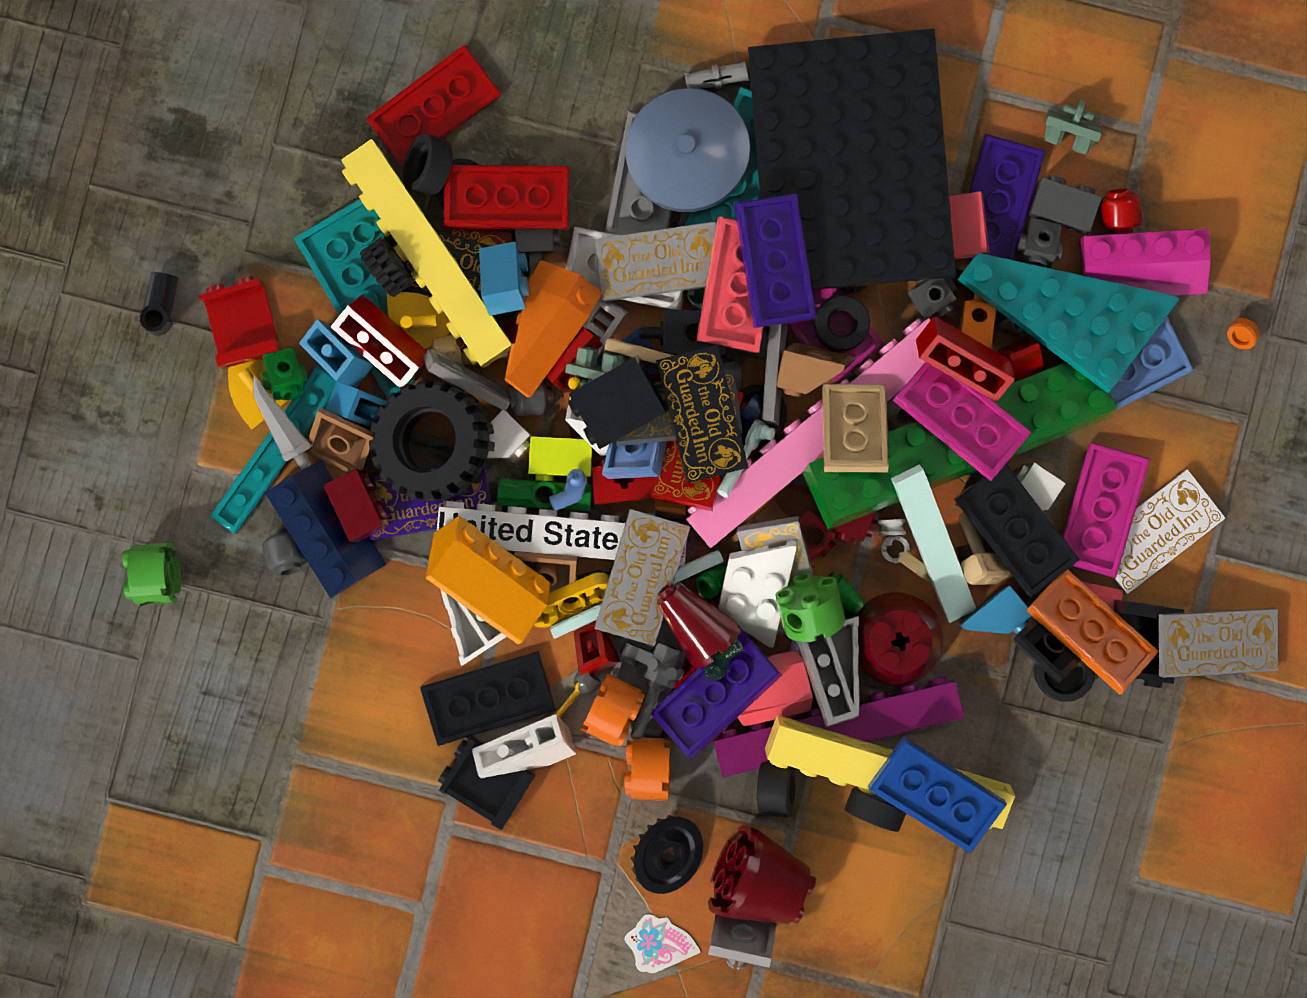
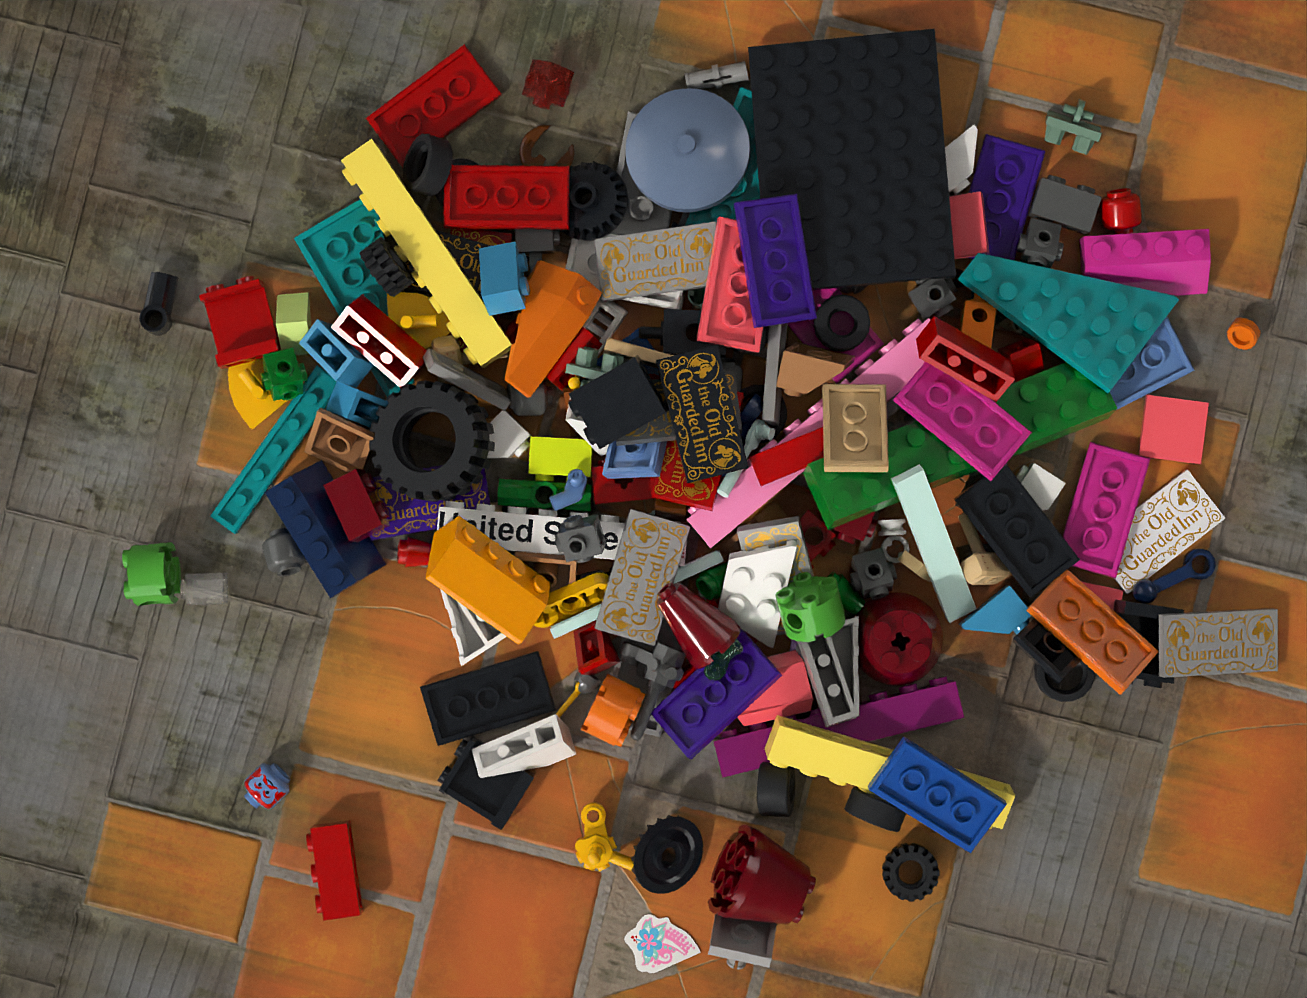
(205, 588): none -> clear brick
(266, 786): none -> medium blue head
(286, 435): light grey bar -> none
(293, 320): none -> yellowish green slope
(335, 870): none -> red brick
(413, 552): none -> red cone
(528, 143): none -> reddish brown head
(547, 84): none -> clear red brick
(580, 538): none -> dark grey brick
(596, 846): none -> yellow piece
(604, 209): none -> black gear
(649, 769): orange brick -> none
(788, 457): none -> red tile
(872, 574): none -> dark grey brick
(897, 858): none -> black tyre
(960, 160): none -> white slope
(1146, 591): none -> dark blue piece
(1173, 429): none -> coral tile

